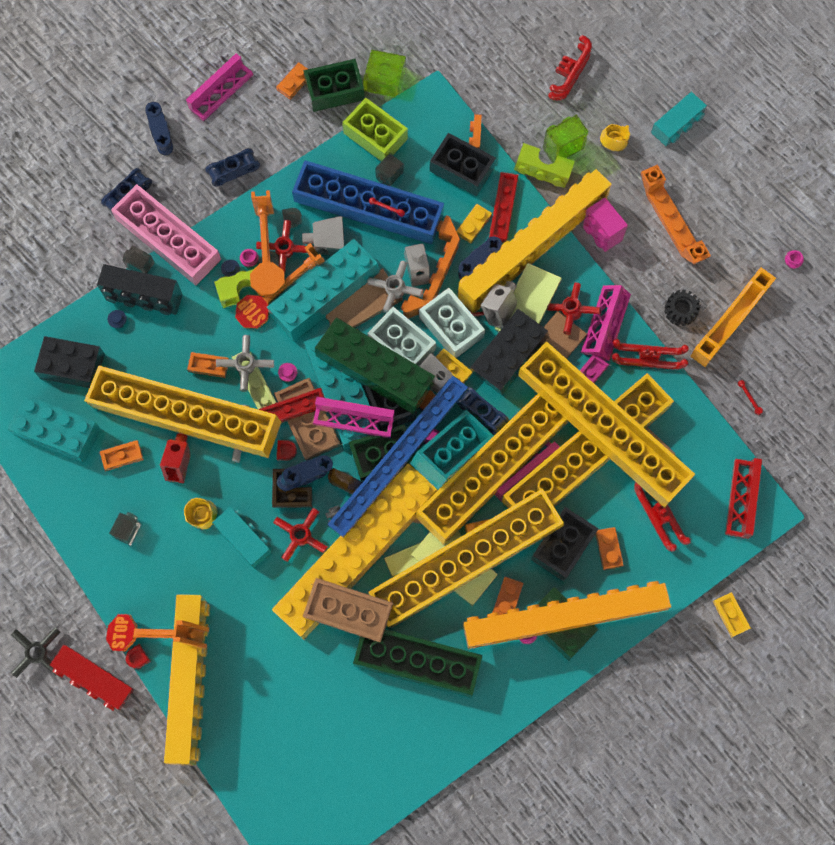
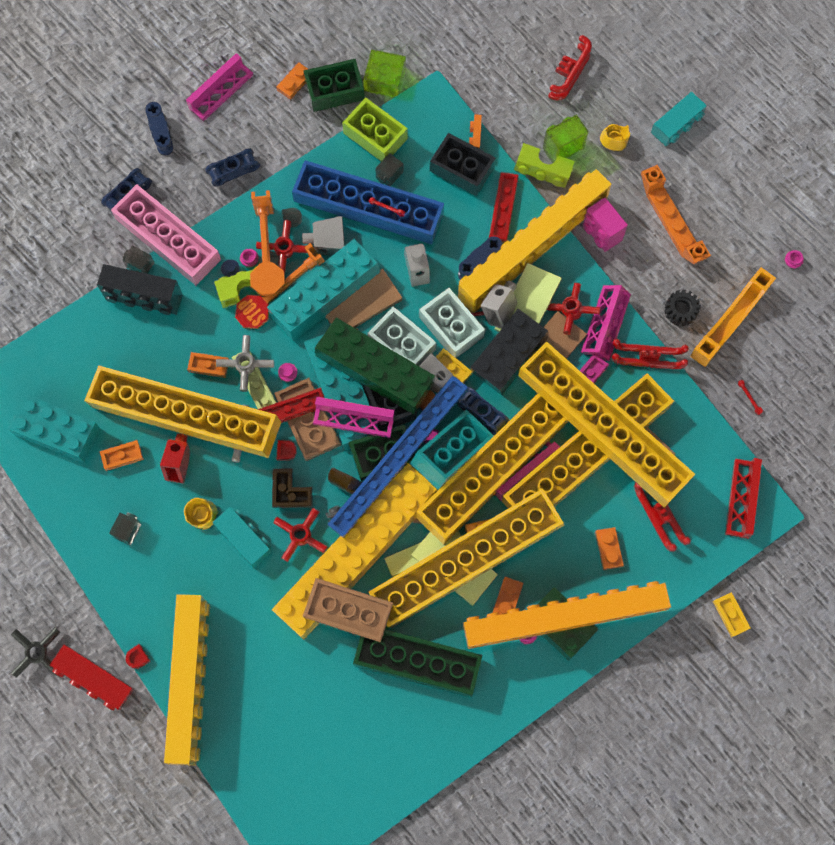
(68, 361): black brick -> none
(117, 319): dark blue plate -> none
(124, 631): orange piece -> none
(304, 473): dark blue piece -> none
(395, 280): light grey bar -> none
(447, 233): orange slope -> none
(474, 223): yellow plate -> none
(565, 546): black brick -> none

